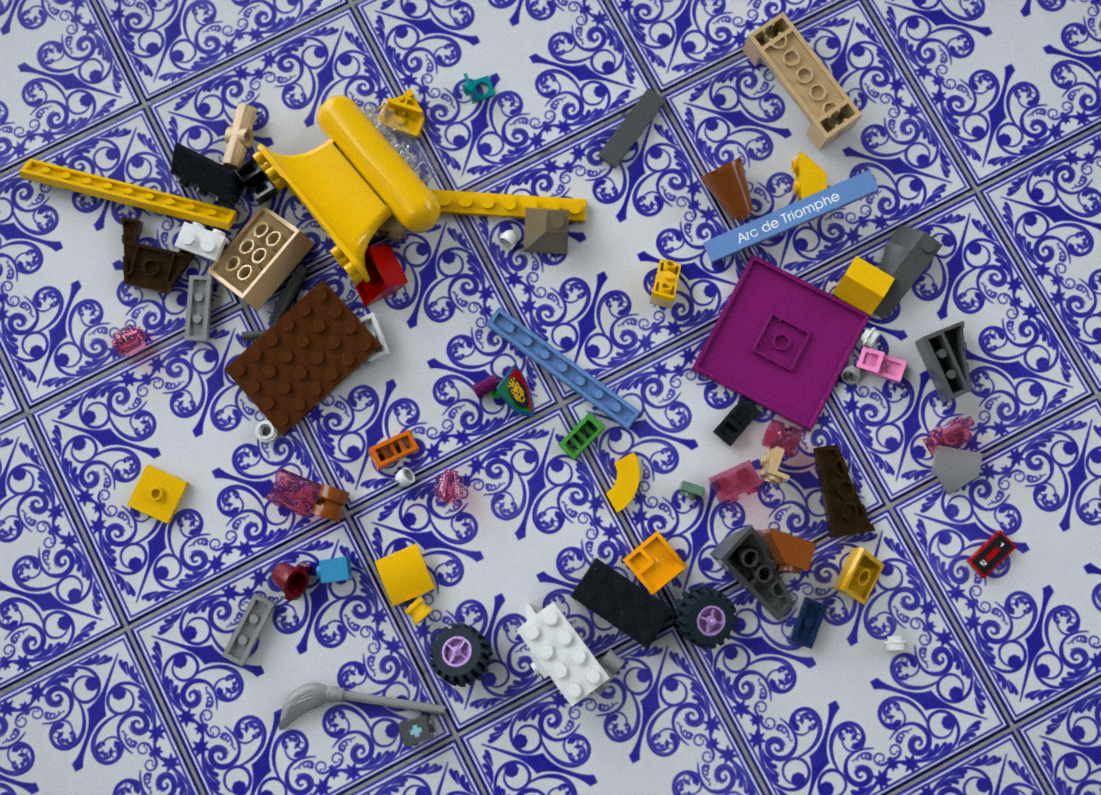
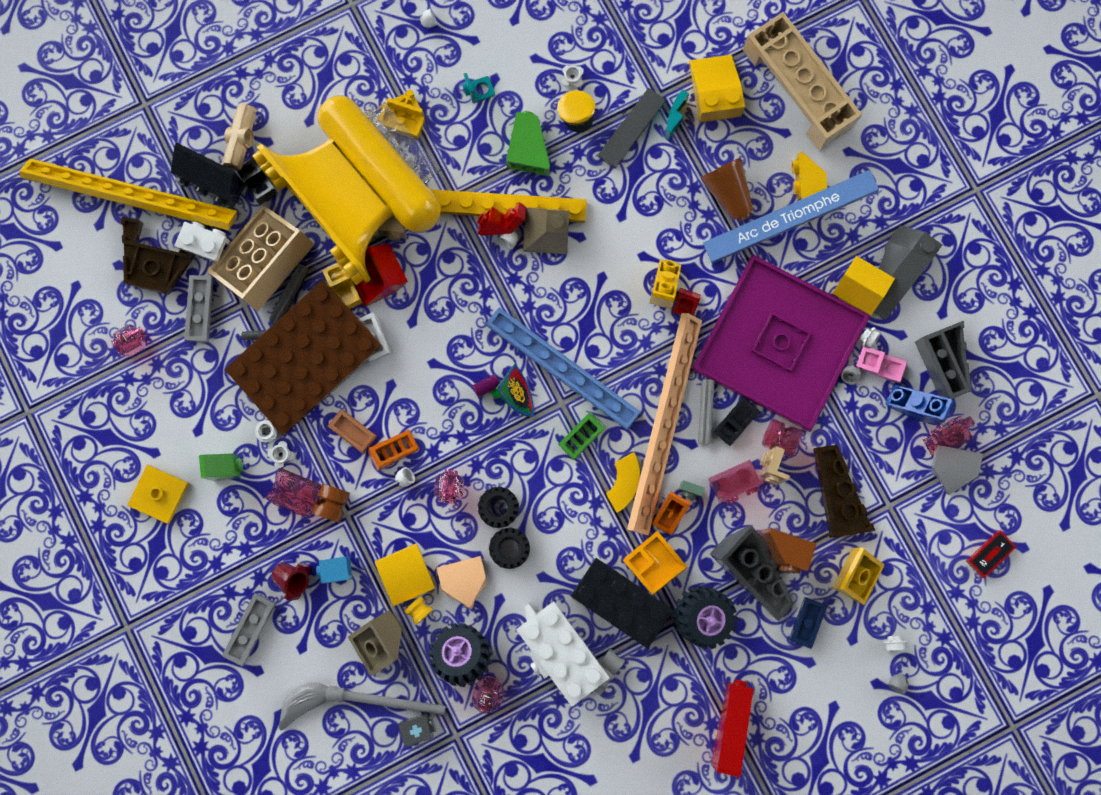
(220, 466): none -> bright green slope
(280, 448): none -> white plate
(342, 285): none -> yellow slope
(352, 431): none -> nougat tile
(378, 642): none -> dark tan slope
(428, 19): none -> white hinge
(463, 580): none -> light nougat slope
(488, 694): none -> clear pink head
(495, 548): none -> black tyre
(497, 223): none -> red slope
(498, 493): none -> black tyre
(527, 146): none -> bright green slope
(572, 70): none -> white plate
(577, 110): none -> yellow piece
(664, 424): none -> light nougat plate
(671, 513): none -> orange slope
(675, 118): none -> teal slope
(686, 302): none -> red slope
(706, 412): none -> light grey axle
(716, 88): none -> yellow slope
(732, 729): none -> red slope
(899, 683): none -> light grey hinge
(920, 405): none -> blue slope

